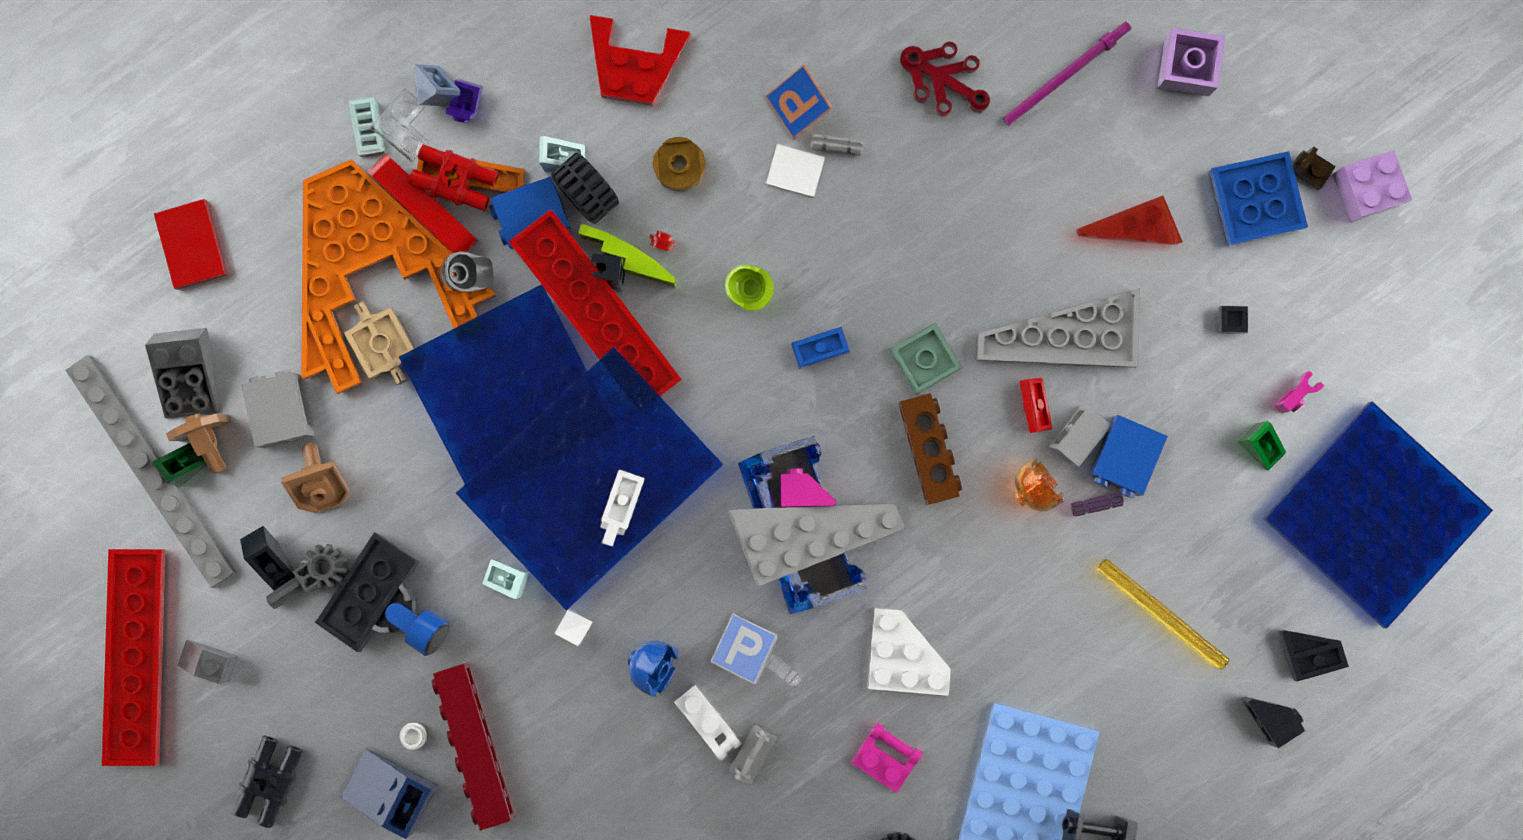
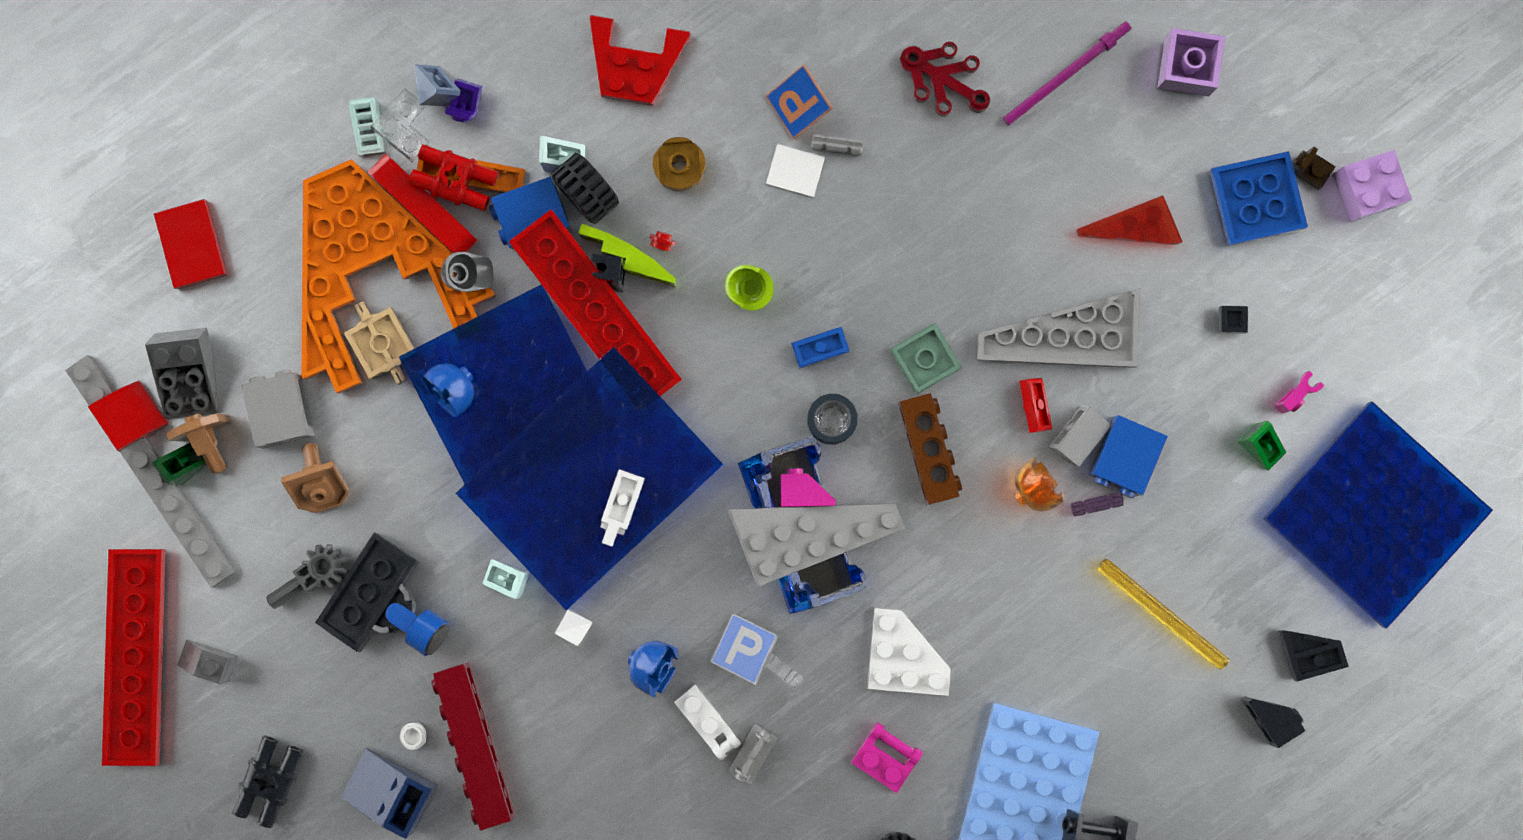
(128, 415): none -> red slope
(267, 558): black slope -> none
(450, 386): none -> blue cylinder
(844, 412): none -> wheel

